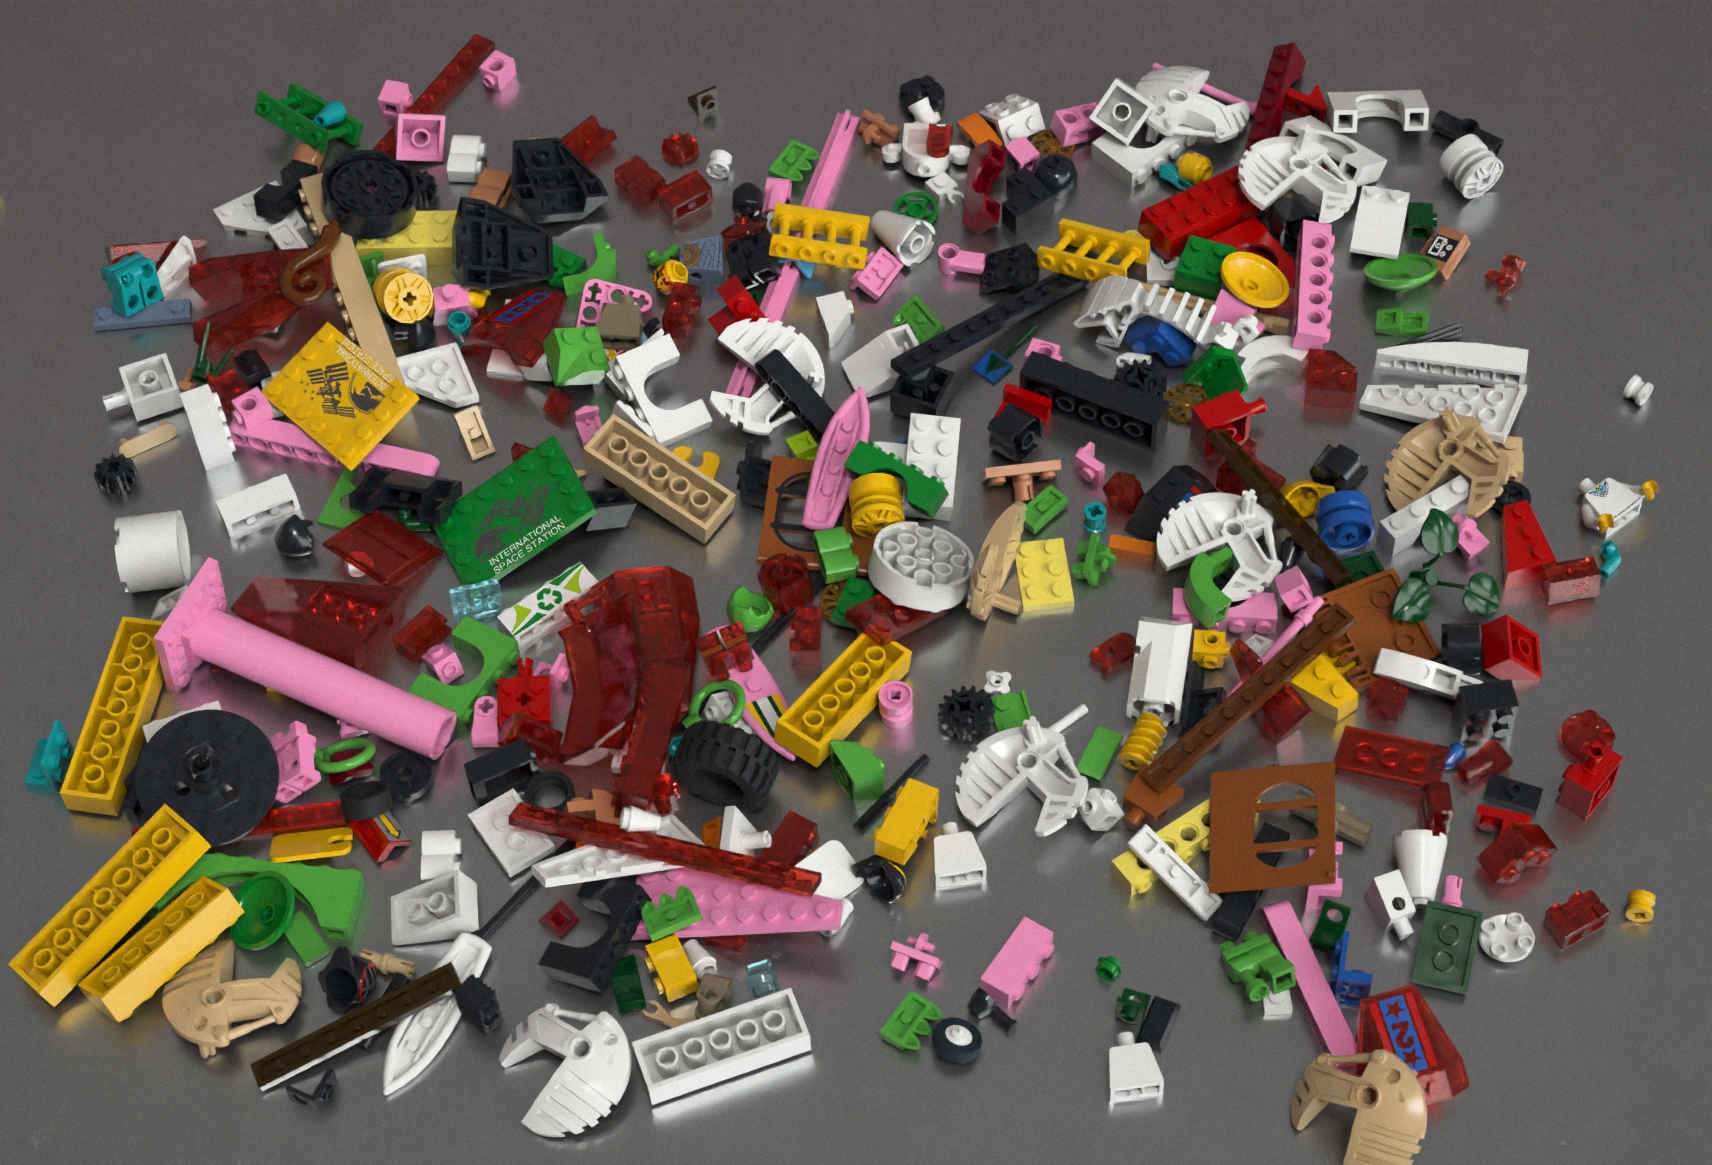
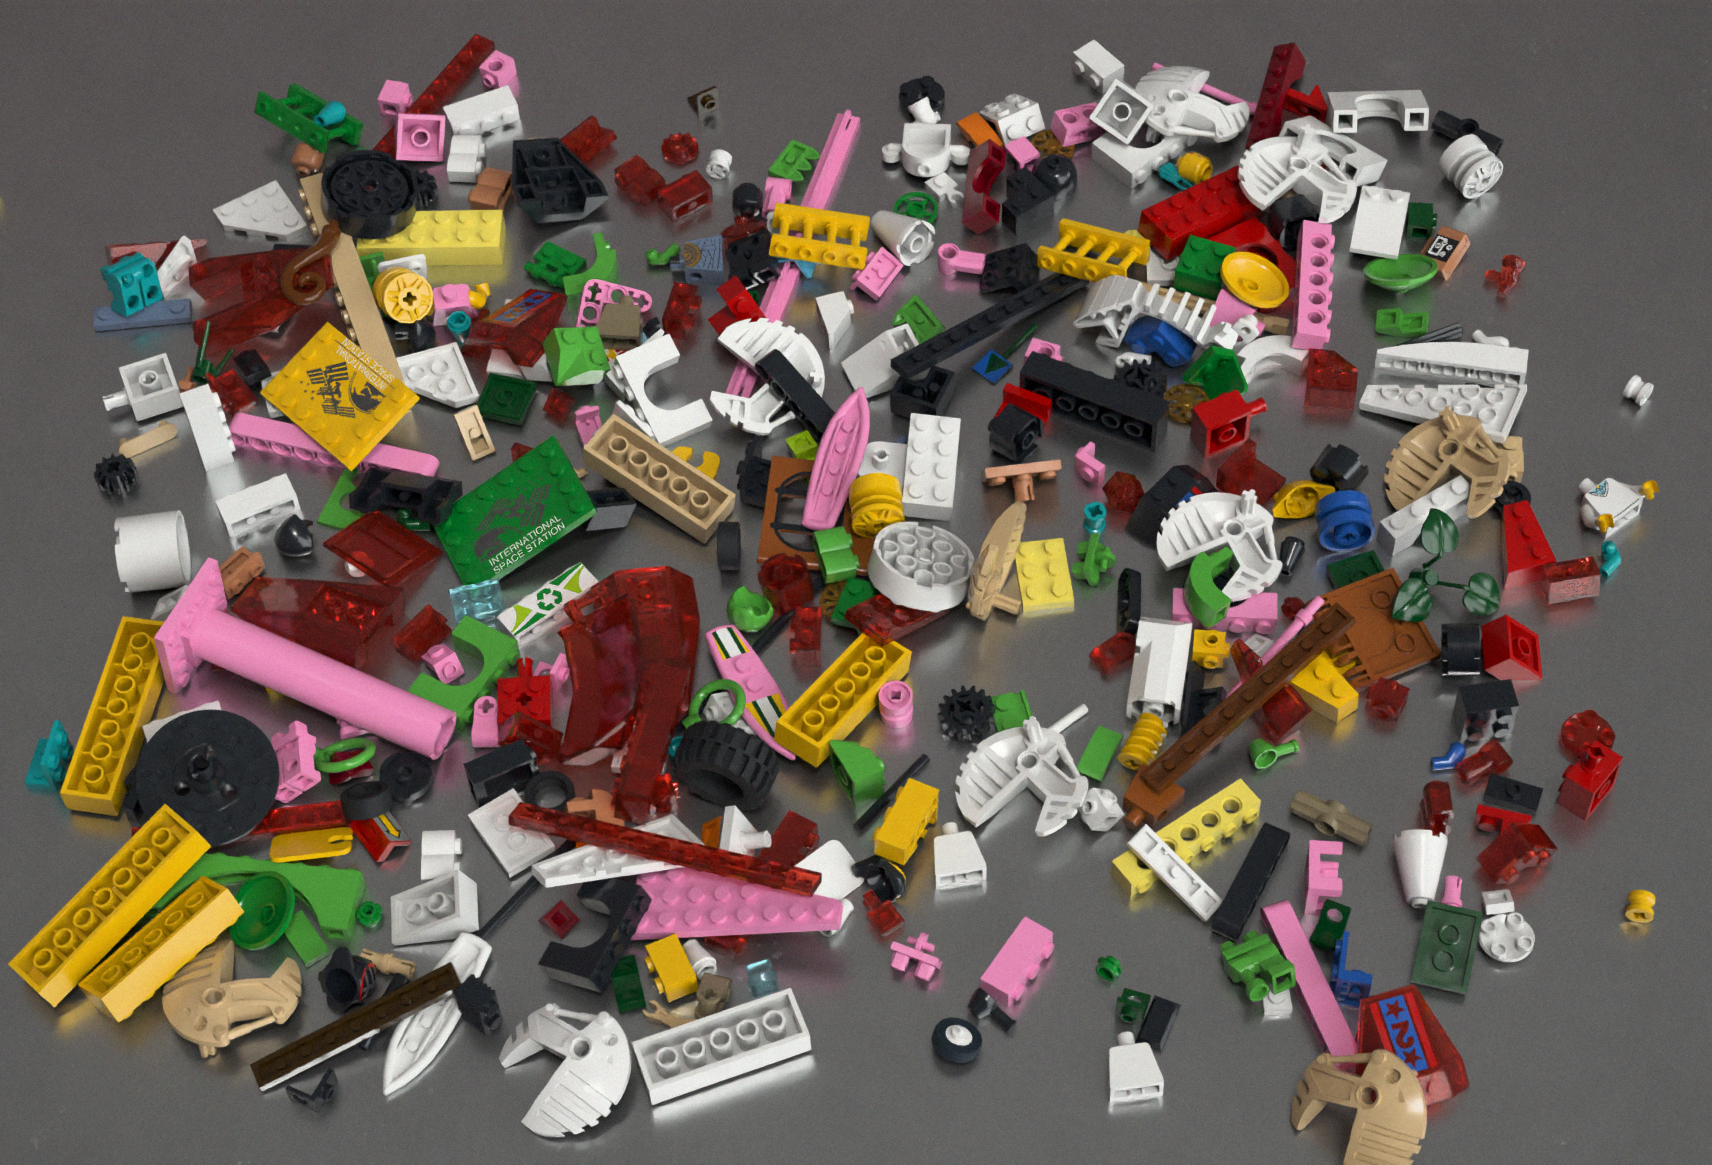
(240, 570): none -> nougat bracket
(251, 409): bright pink brick -> none
(278, 201): black arch -> none
(285, 235): white plate -> none
(372, 919): none -> green plate
(482, 112): none -> white brick
(498, 247): black wedge -> none
(506, 398): none -> dark green plate
(636, 819): white cone -> none
(667, 274): yellow head -> none
(671, 914): bright green plate -> none
(728, 545): none -> black tyre
(737, 653): clear red hips -> none
(877, 130): nougat hips -> none
(881, 916): none -> clear red plate
(910, 1020): bright green plate -> none
(923, 493): green arch -> none
(936, 144): clear red plate -> none
(994, 688): white plate -> none
(1044, 508): bright green plate -> none
(1097, 66): none -> white brick
(1129, 601): none -> black beam
(1133, 549): orange piece -> none
(1232, 813): dark orange door -> none
(1265, 754): none -> bright green bar
(1282, 509): dark brown plate -> none
(1294, 589): bright pink brick -> none
(1389, 759): clear red tile -> none
(1392, 903): white torso -> none
(1421, 673): white slope -> none
(1470, 540): bright pink hips -> none
(1479, 337): none -> white arm
(1498, 902): none -> white plate
(1576, 918): clear red brick -> none

